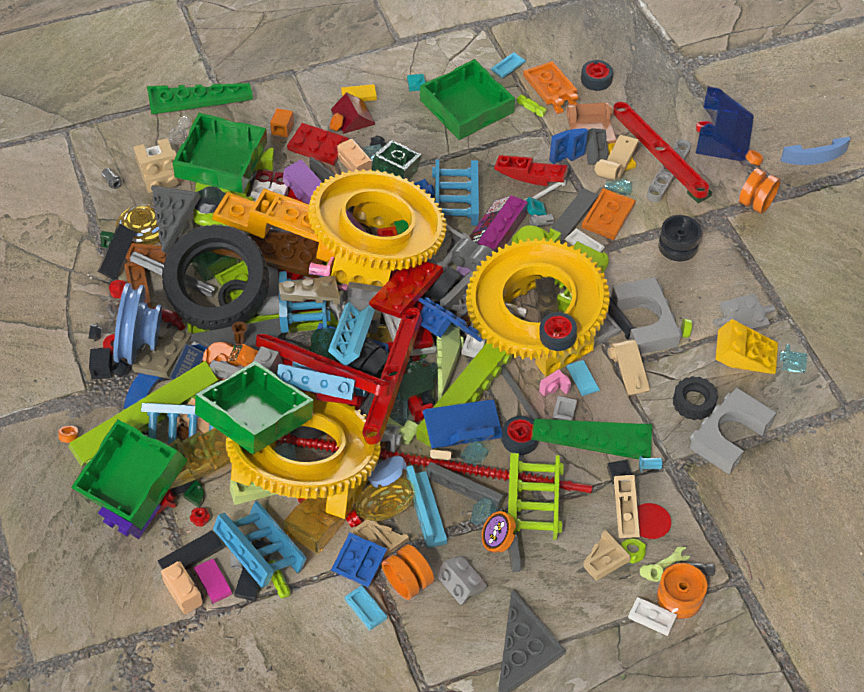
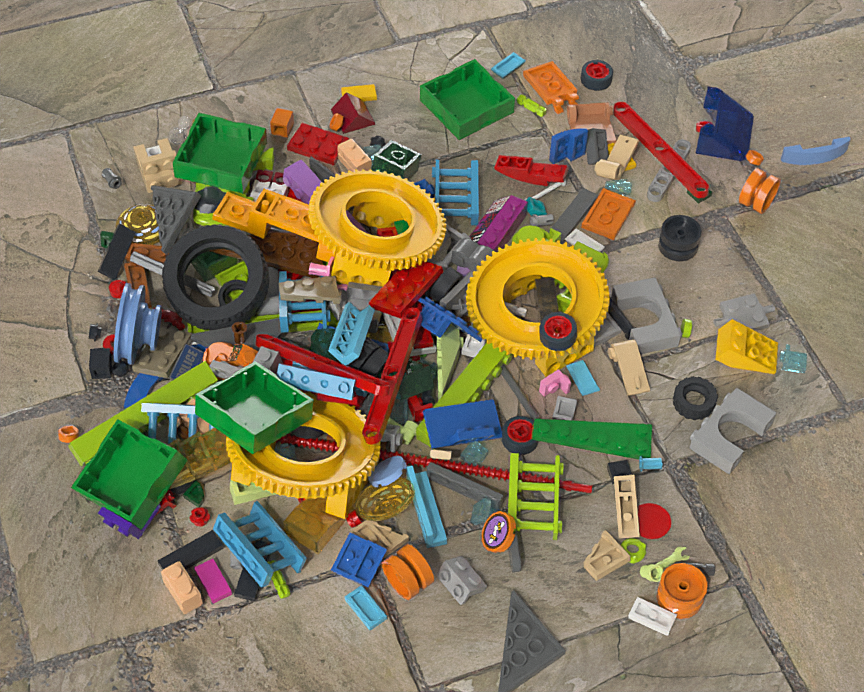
(167, 99): green wing -> none
(414, 81): teal plate -> none

